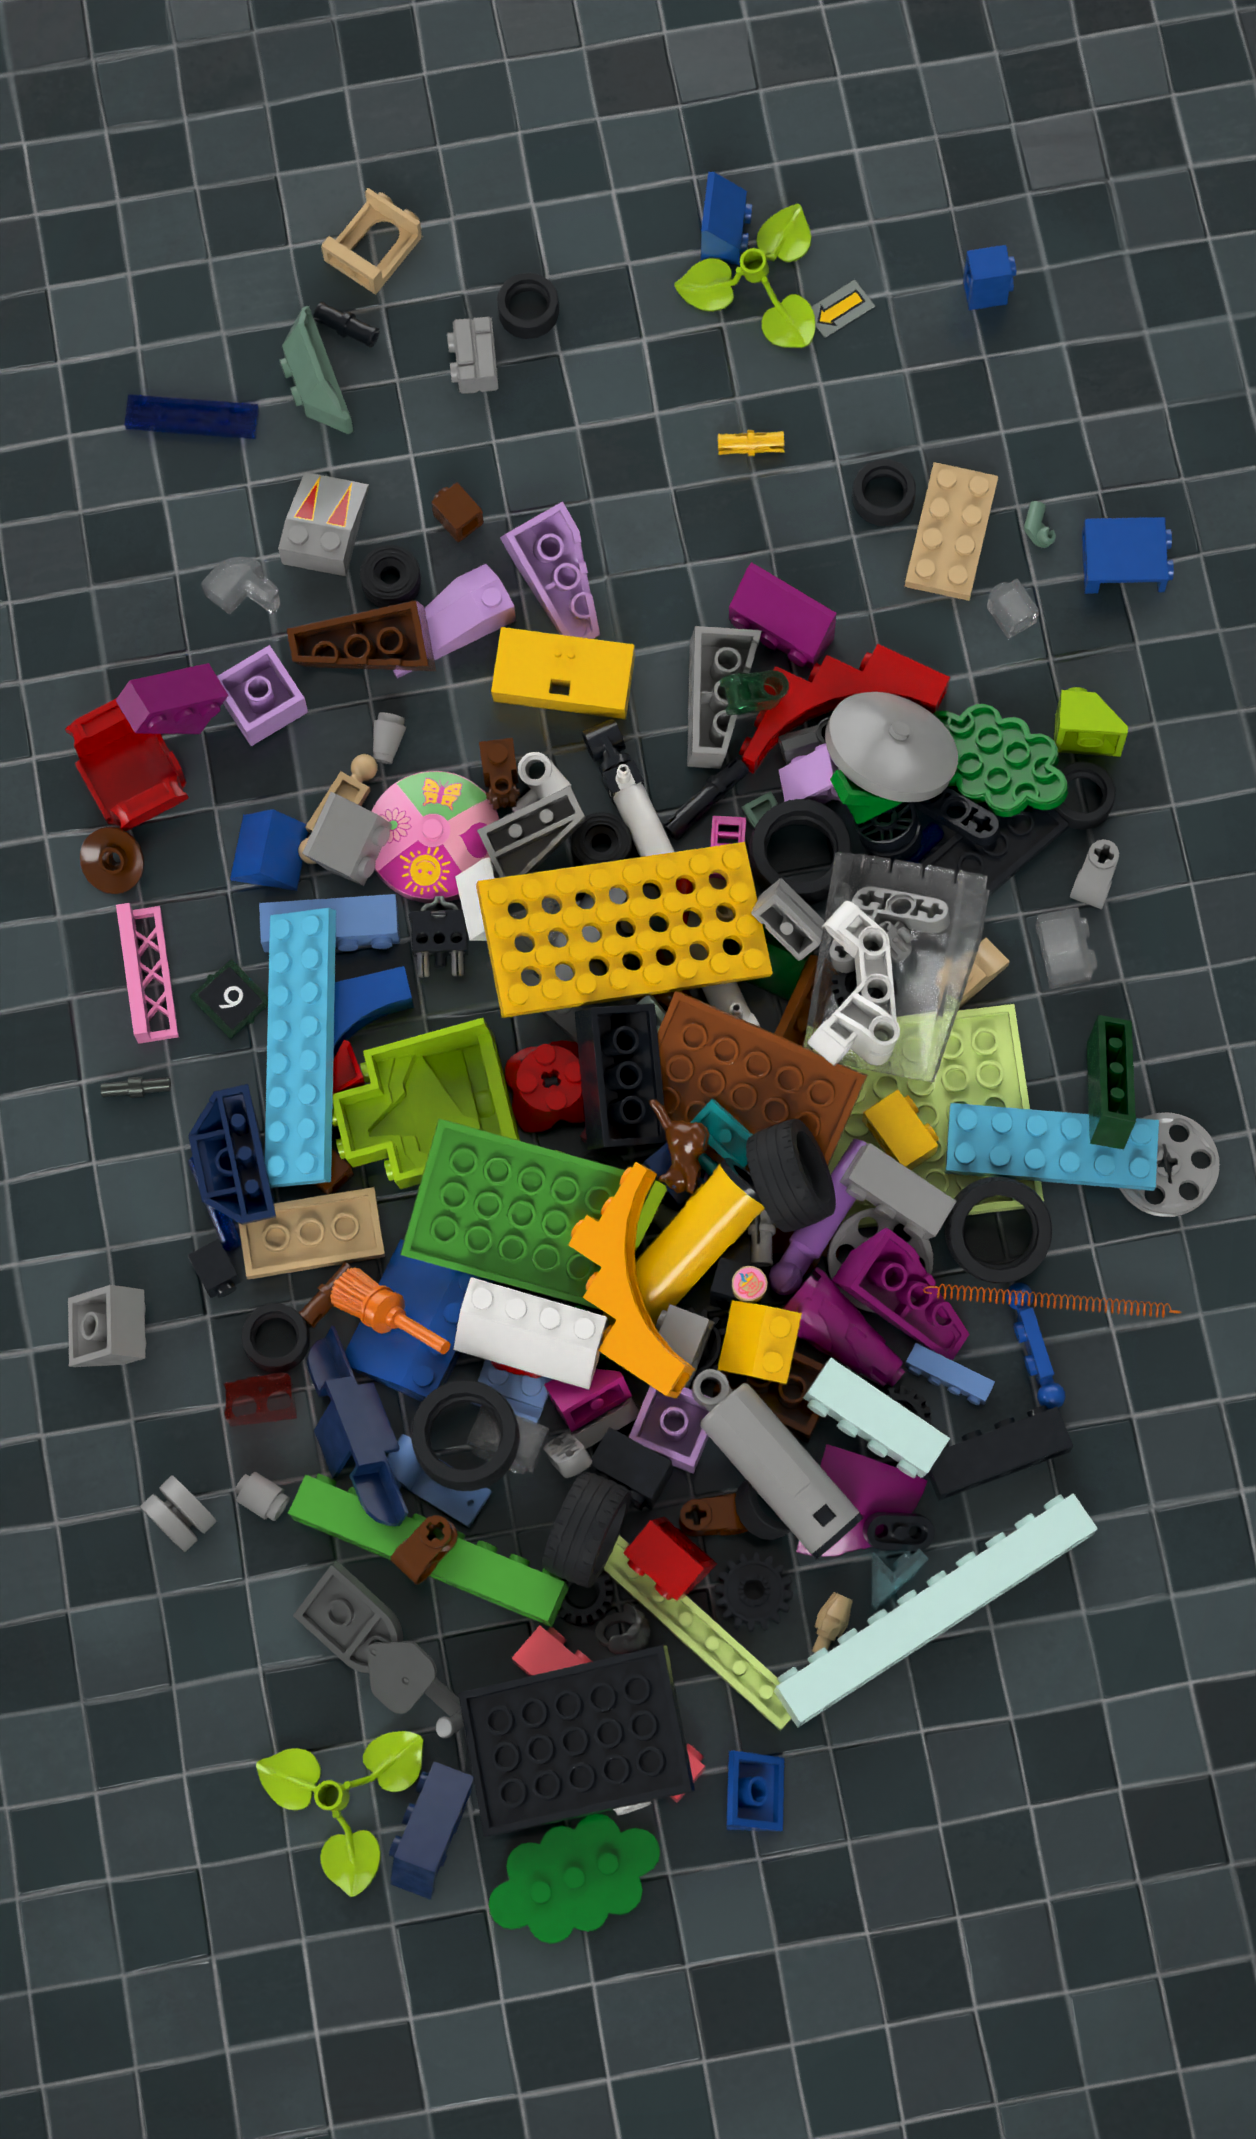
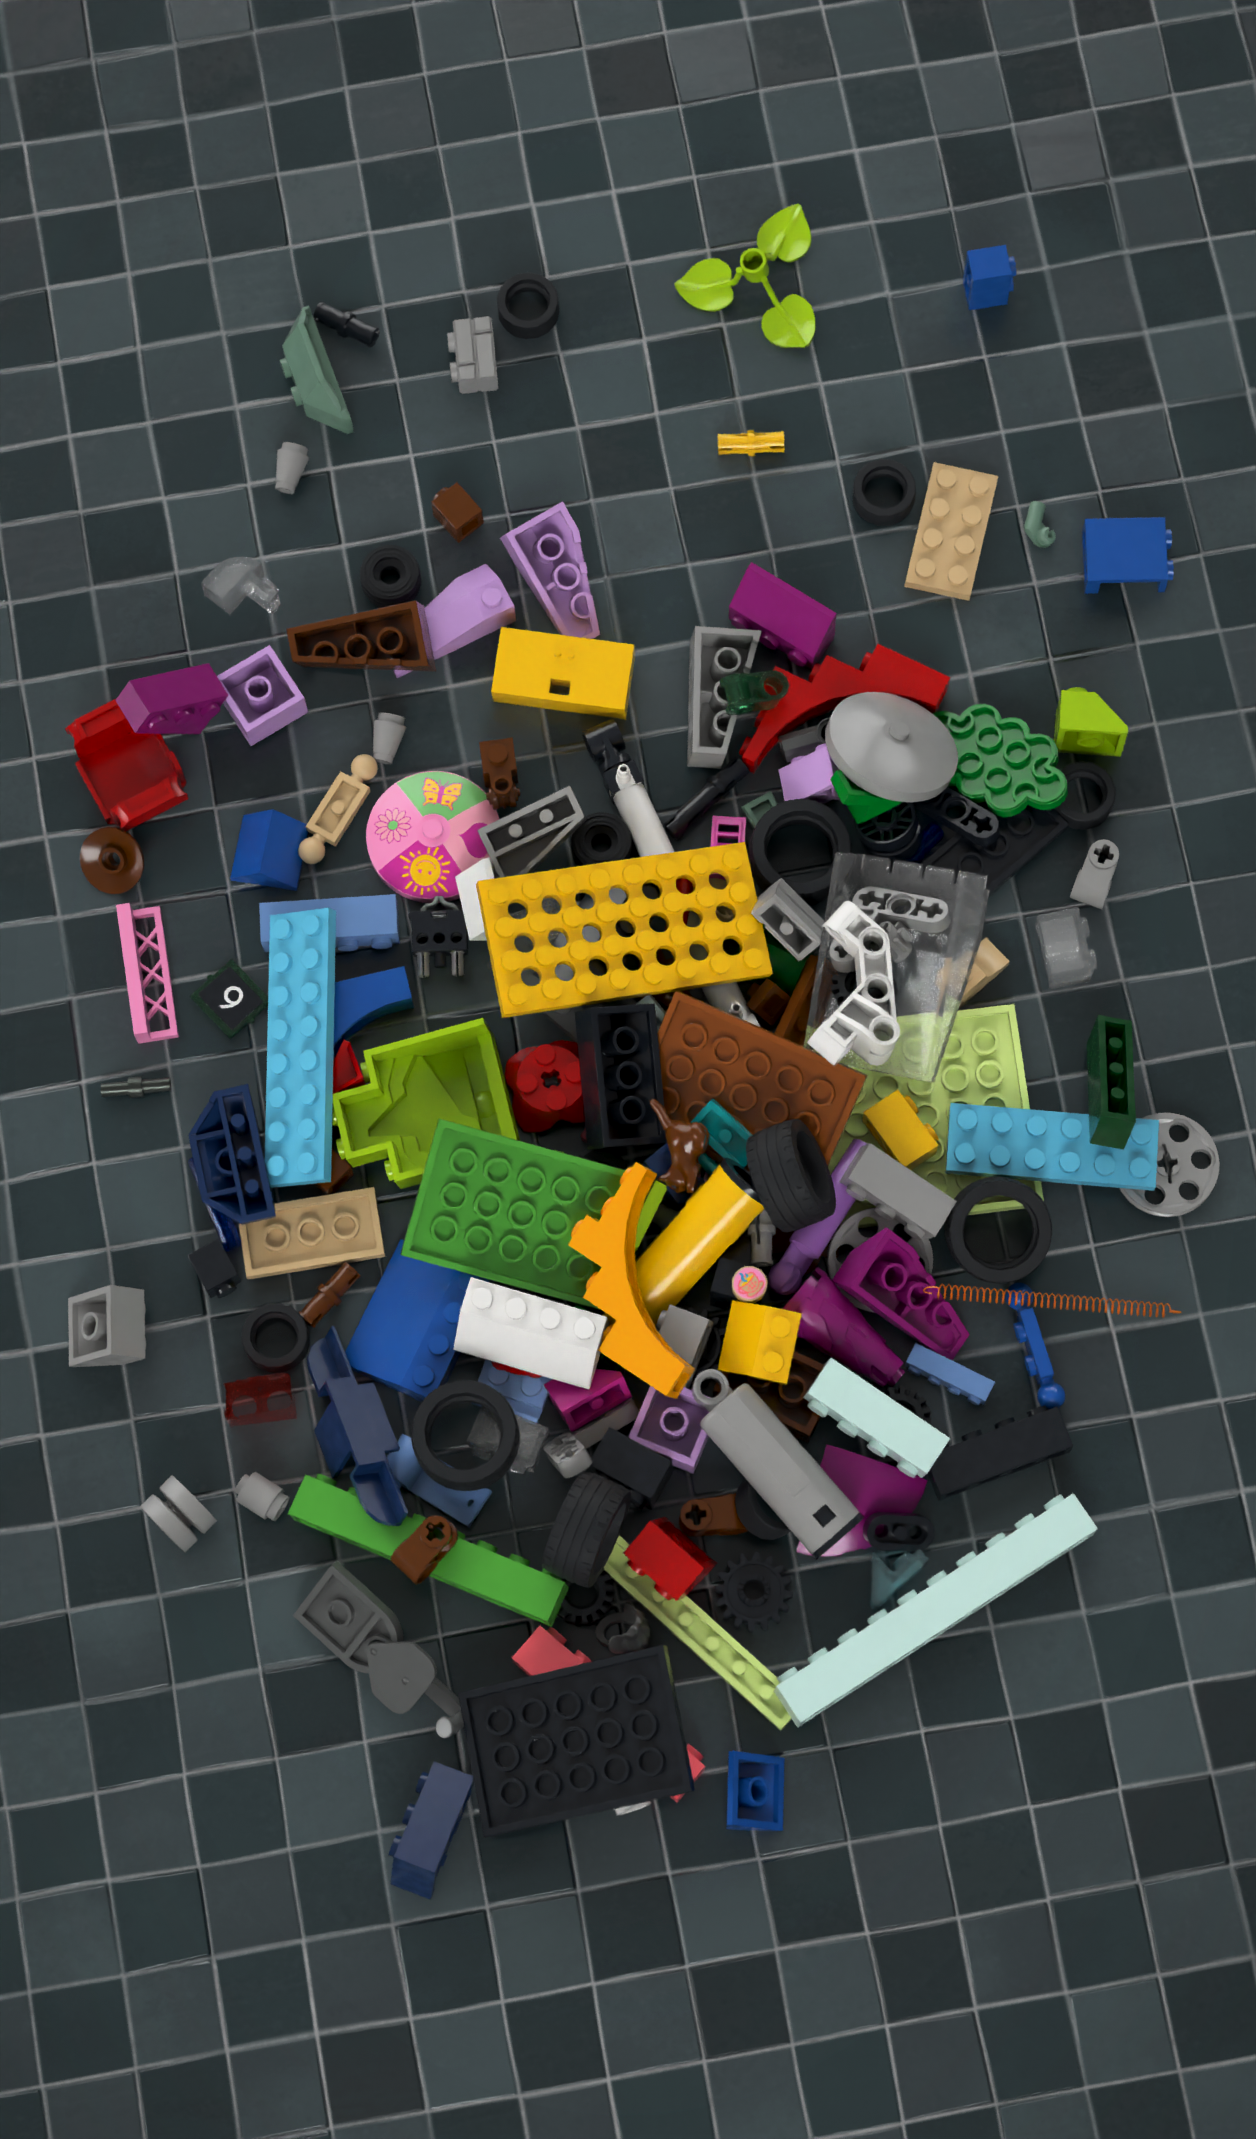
(191, 416): clear blue tile -> none
(290, 465): none -> light grey cone
(292, 1775): lime plant -> none
(323, 524): light grey slope -> none
(347, 839): light grey slope -> none
(376, 209): tan panel -> none
(379, 1307): orange piece -> none
(540, 788): white piece -> none
(574, 1878): green plate -> none
(724, 220): blue slope -> none
(767, 1000): none -> reddish brown tile
(832, 1620): tan piece -> none
(841, 308): sticker -> none
(1012, 607): clear brick -> none

